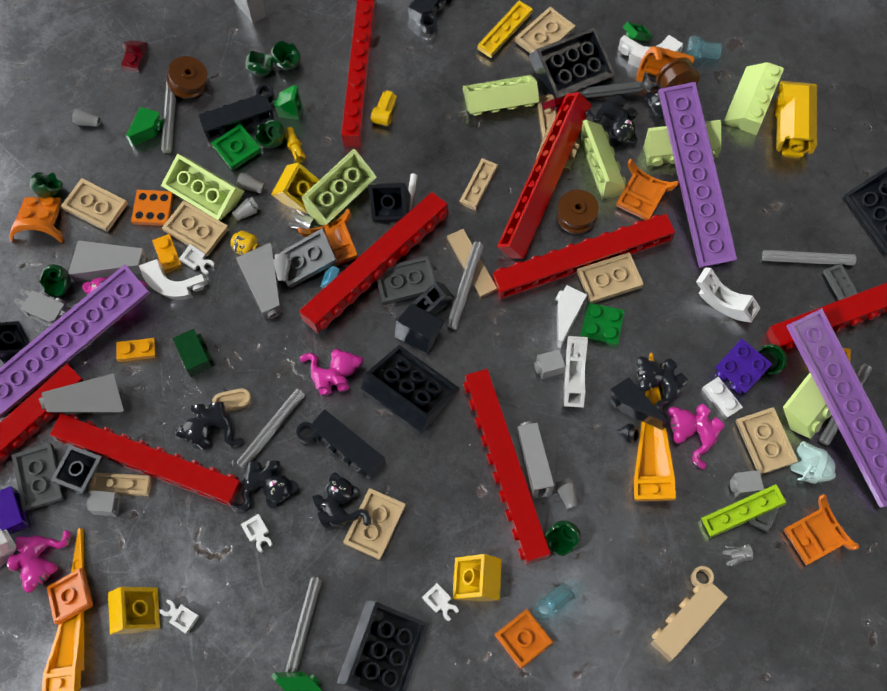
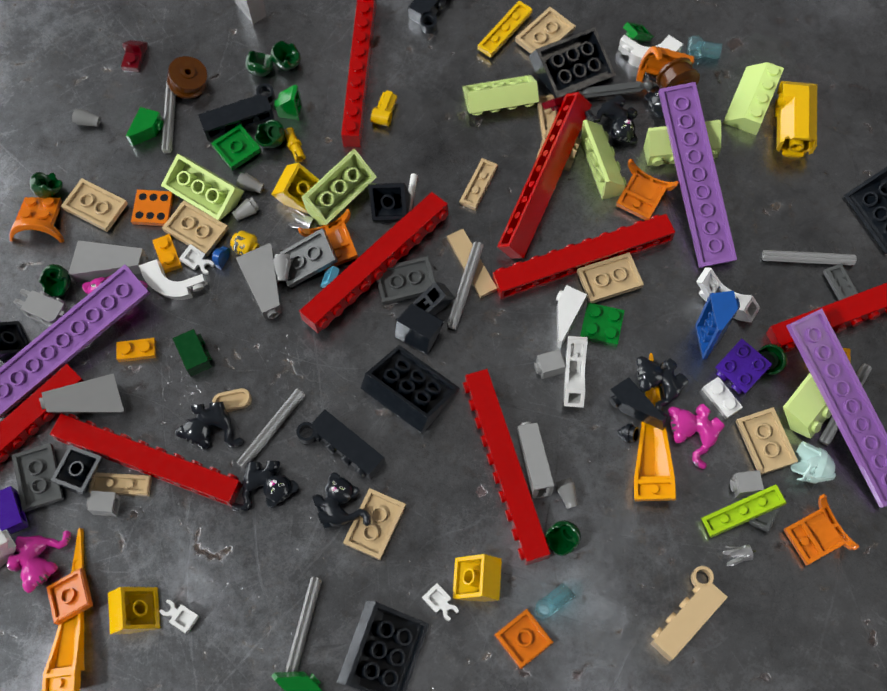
(221, 256): none -> blue tile
(255, 530): white plate -> none
(342, 365): dark pink animal -> none
(577, 211): reddish brown wheel -> none
(715, 320): none -> blue slope

